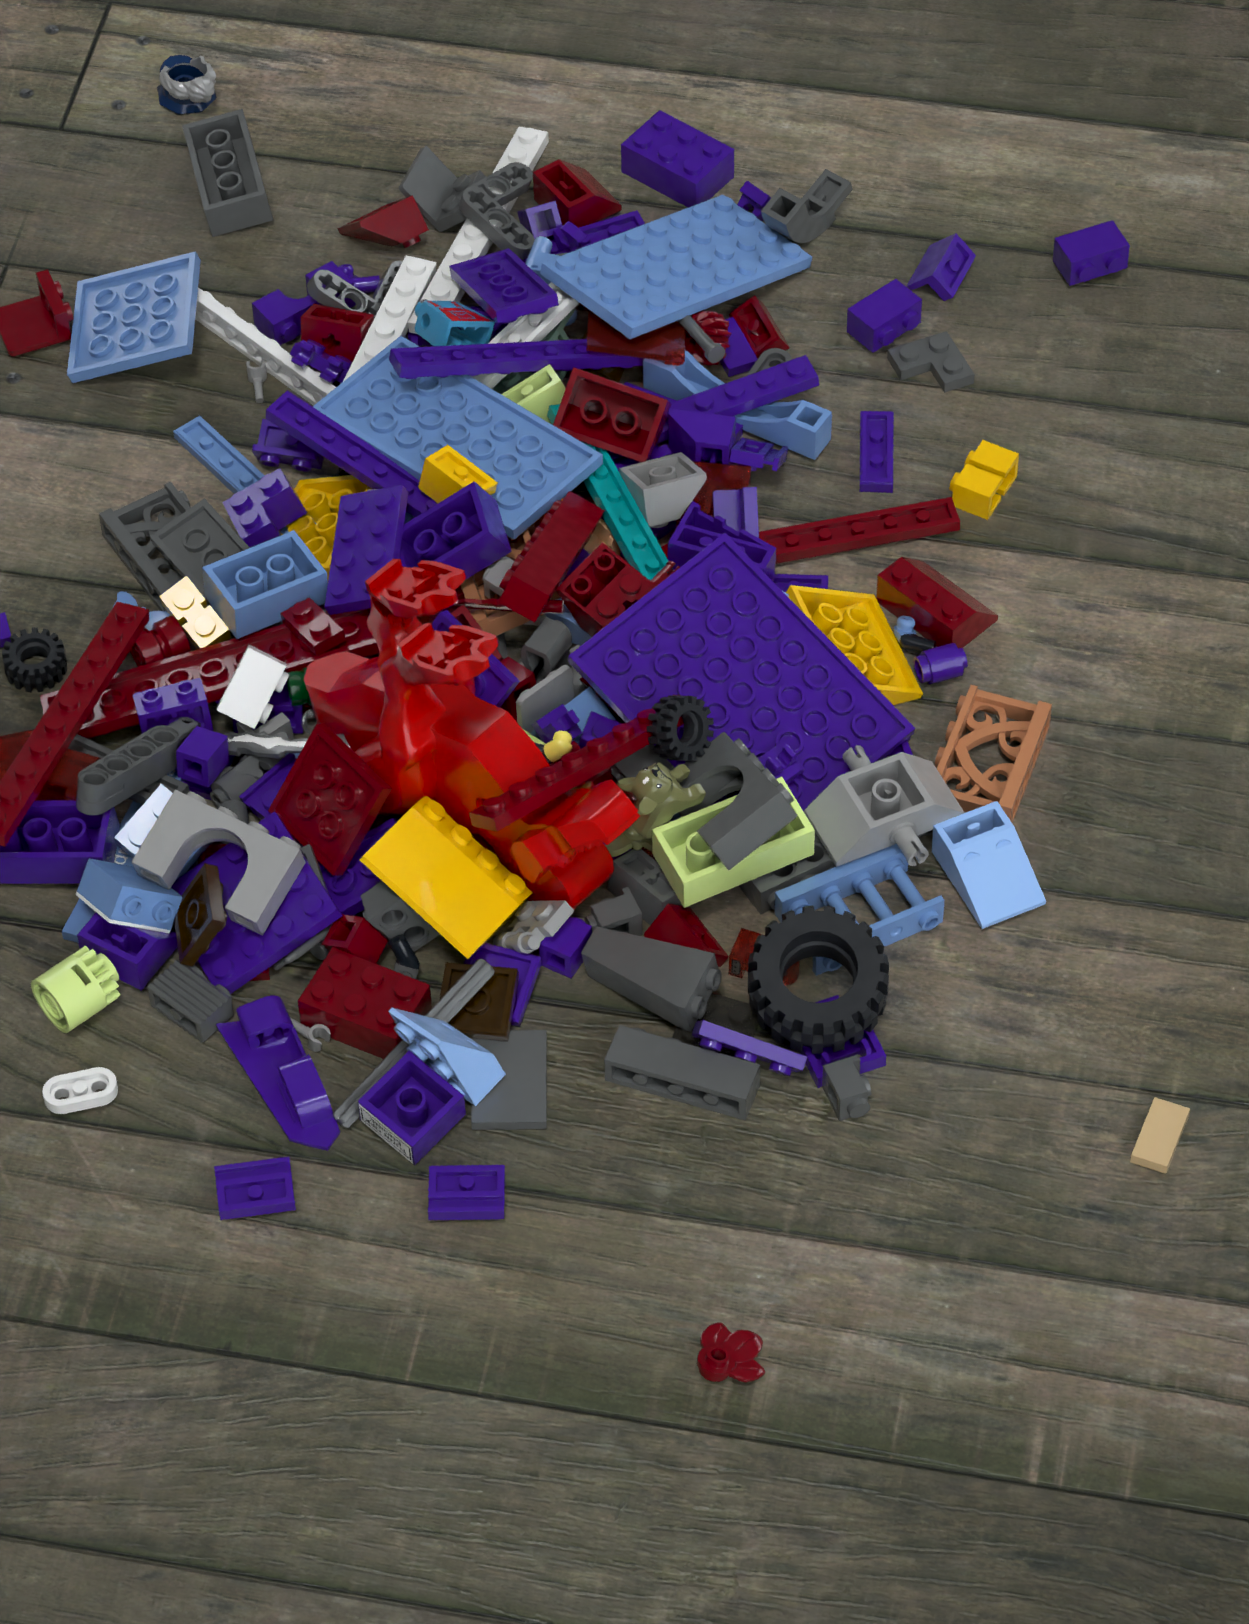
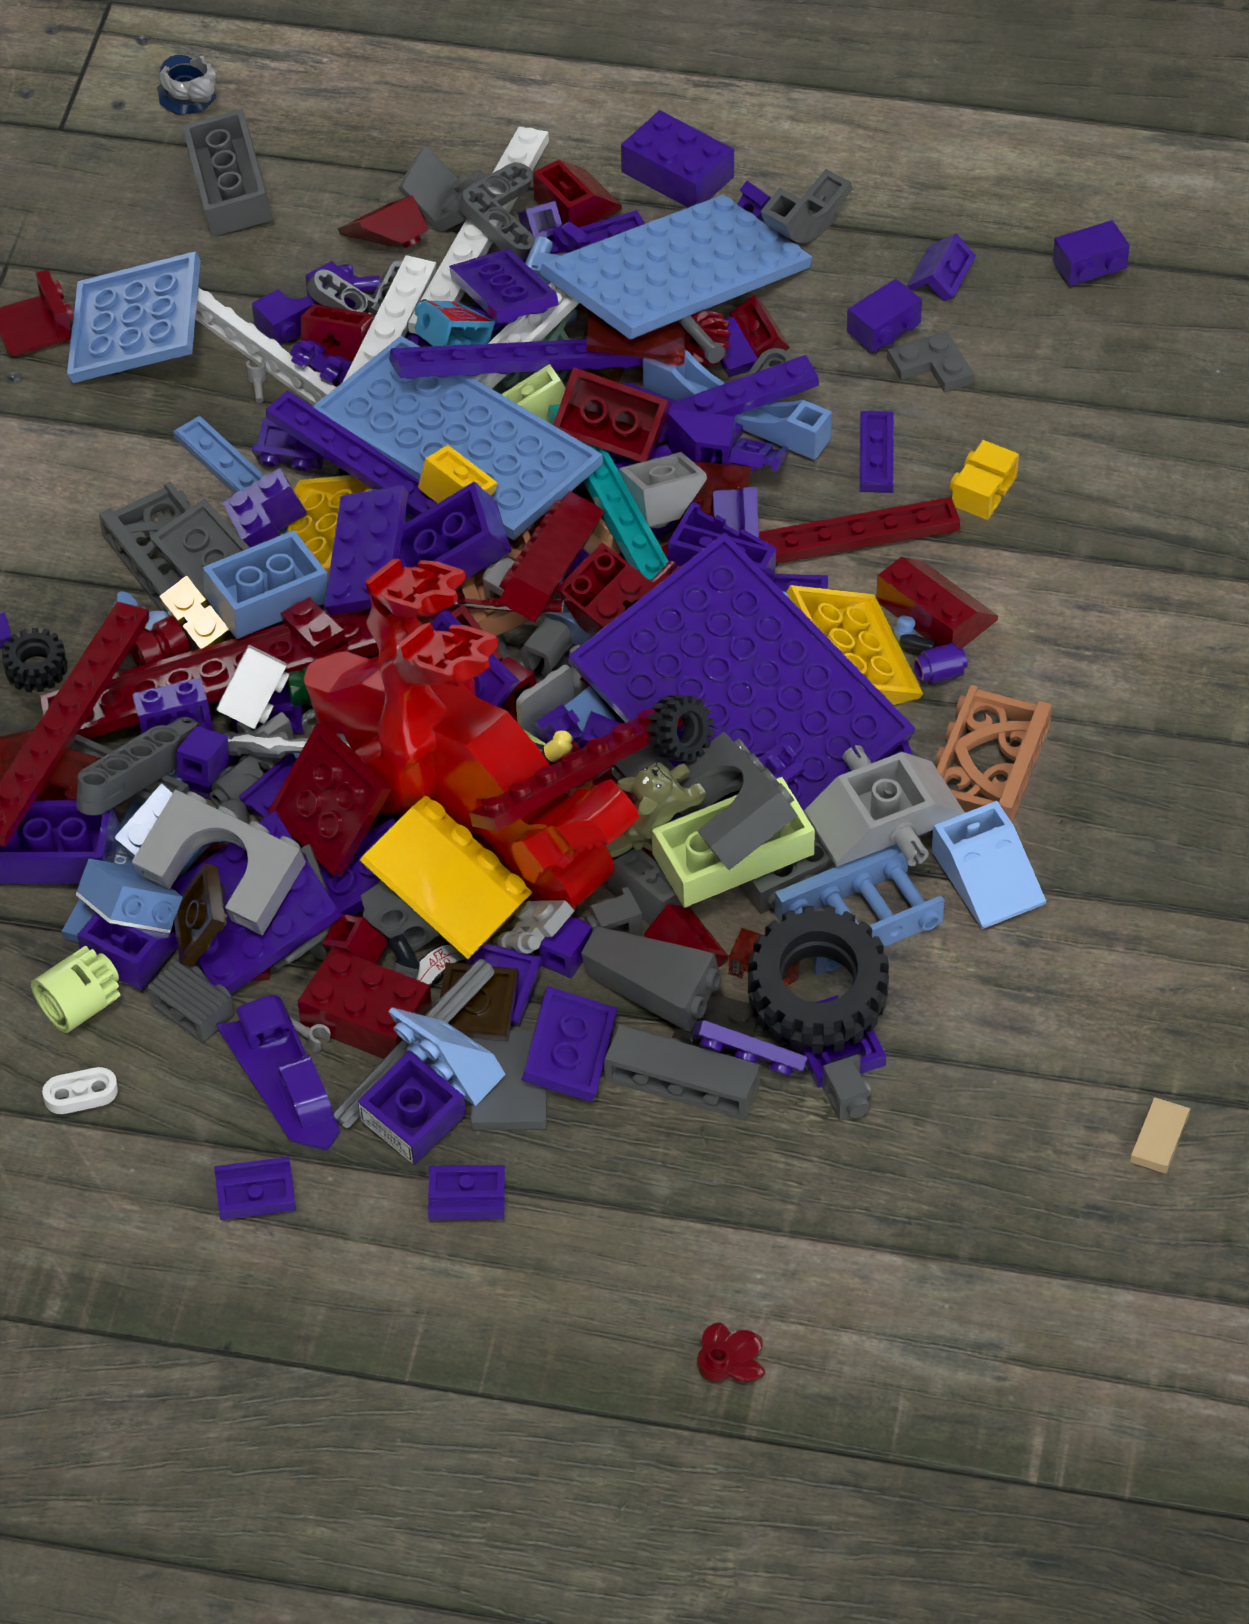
(434, 962): none -> white sticker
(569, 1044): none -> dark purple plate

